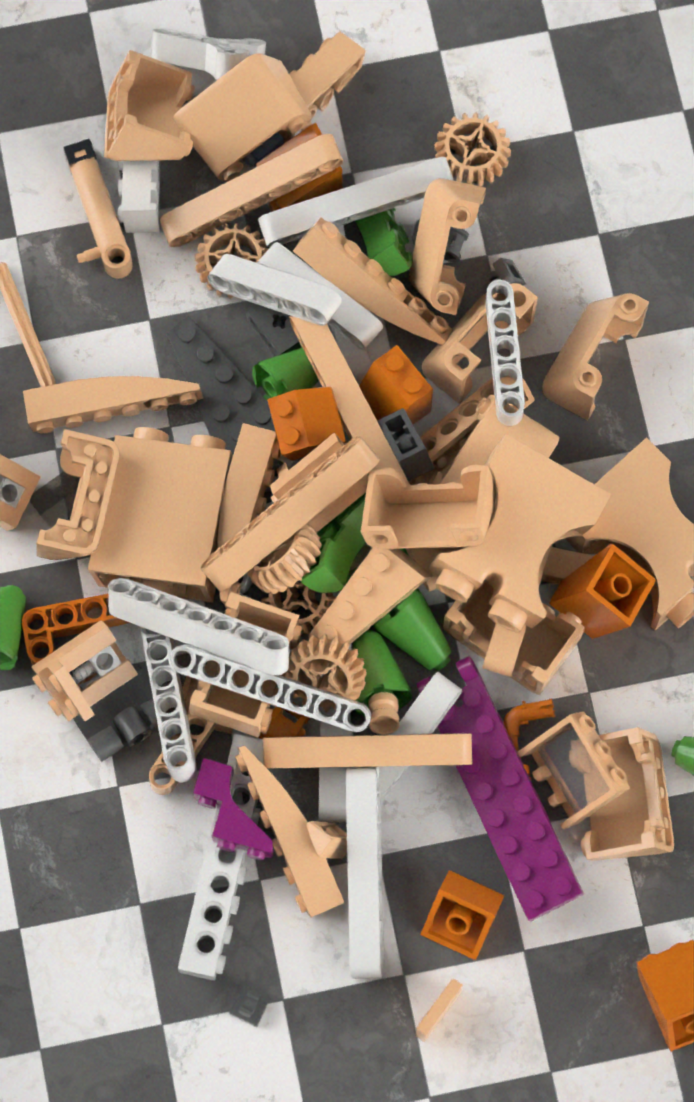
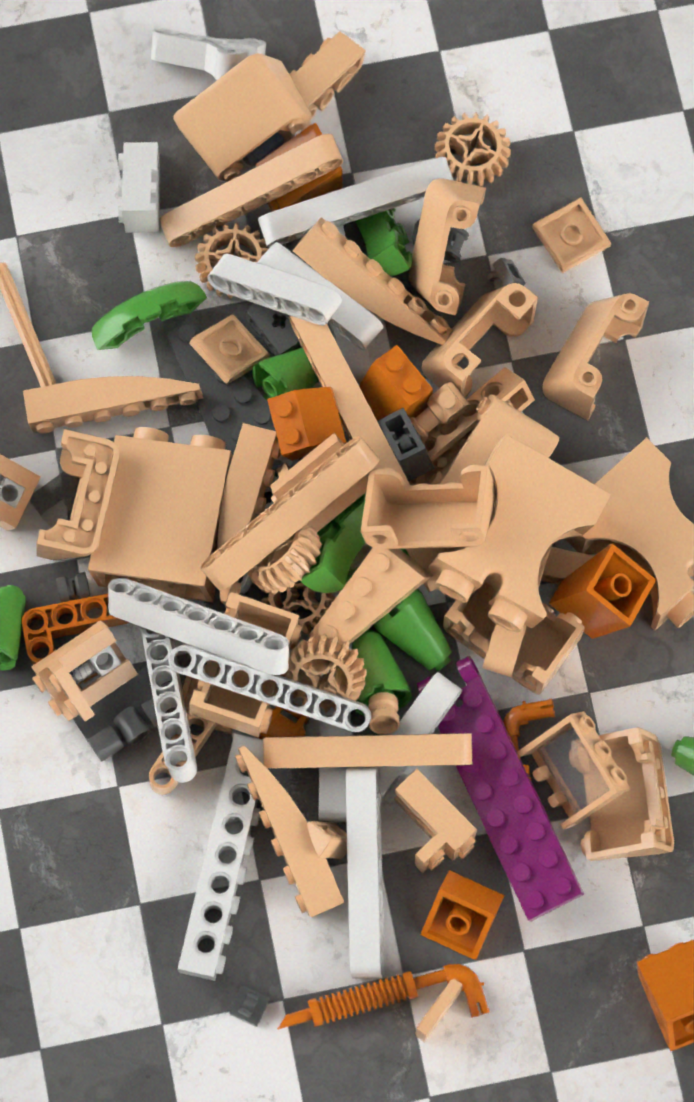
(66, 587): none -> dark grey wheel
(98, 209): light nougat piece -> none
(129, 316): none -> bright green brick
(142, 111): light nougat windscreen -> none
(229, 348): none -> light nougat tile
(232, 826): magenta arch -> none
(388, 992): none -> orange piece
(438, 818): none -> light nougat brick
(443, 407): none -> light nougat connector
(507, 339): white beam -> none
(571, 235): none -> light nougat tile

